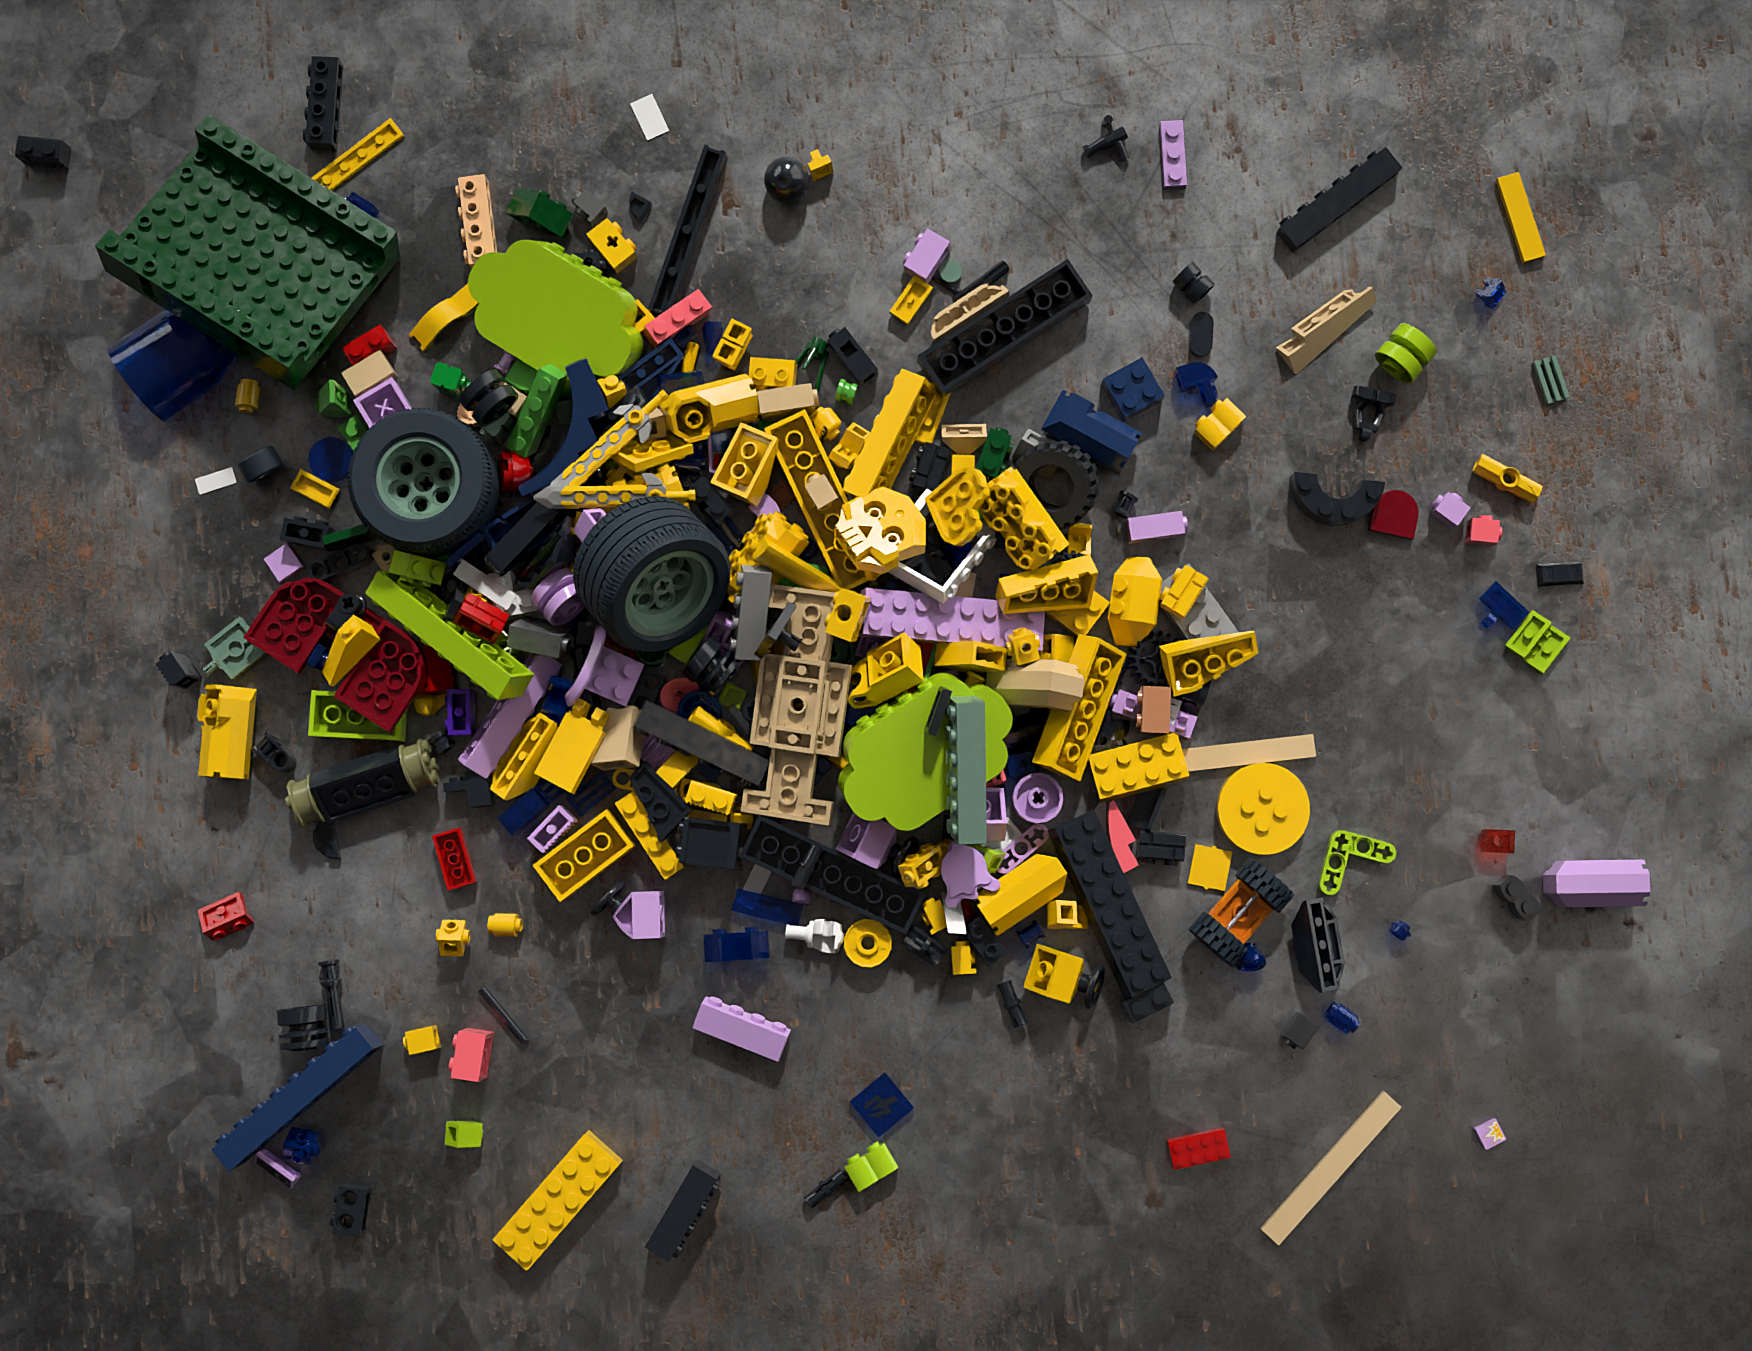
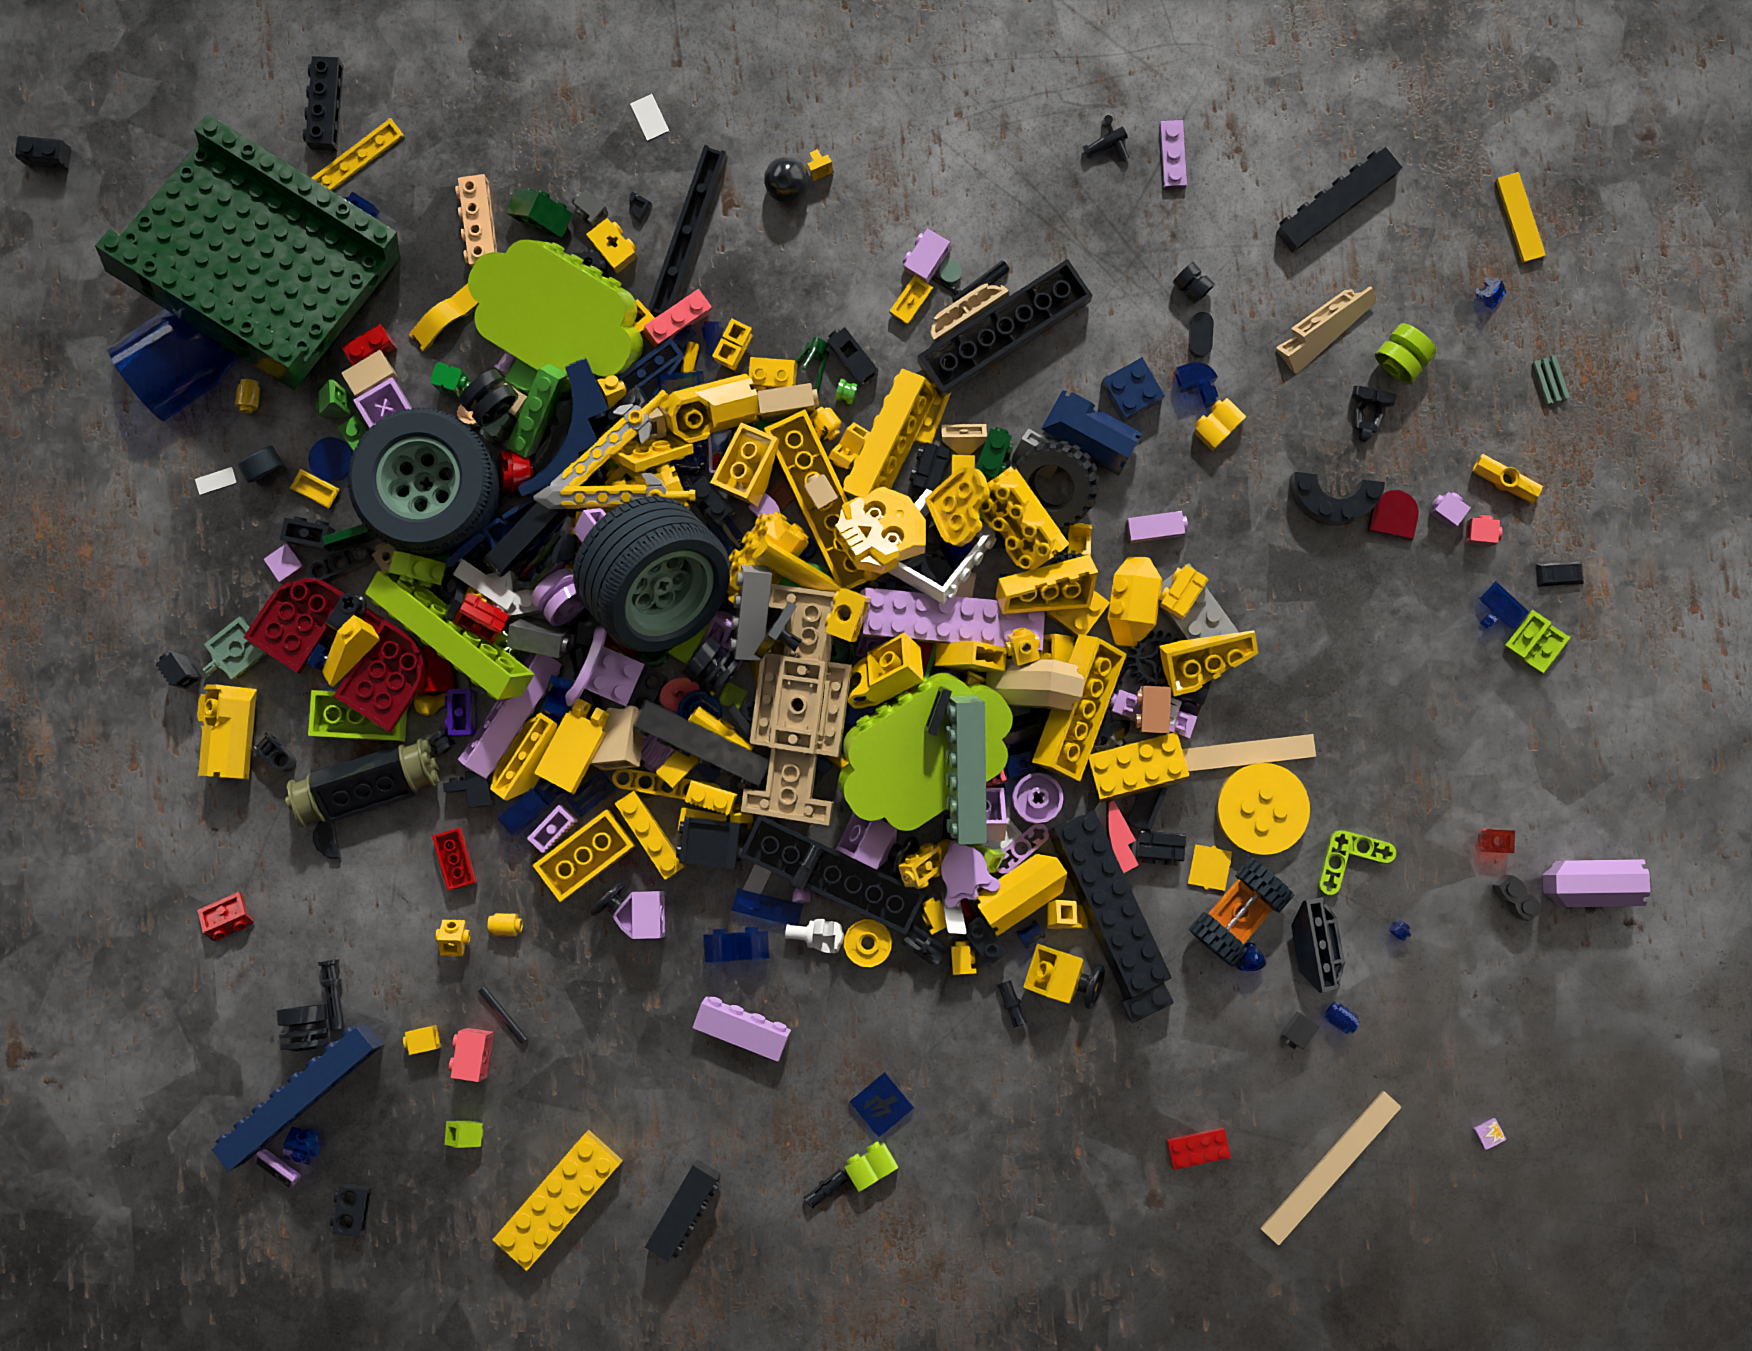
(660, 800): black wing -> none
(1124, 505): black bush -> none

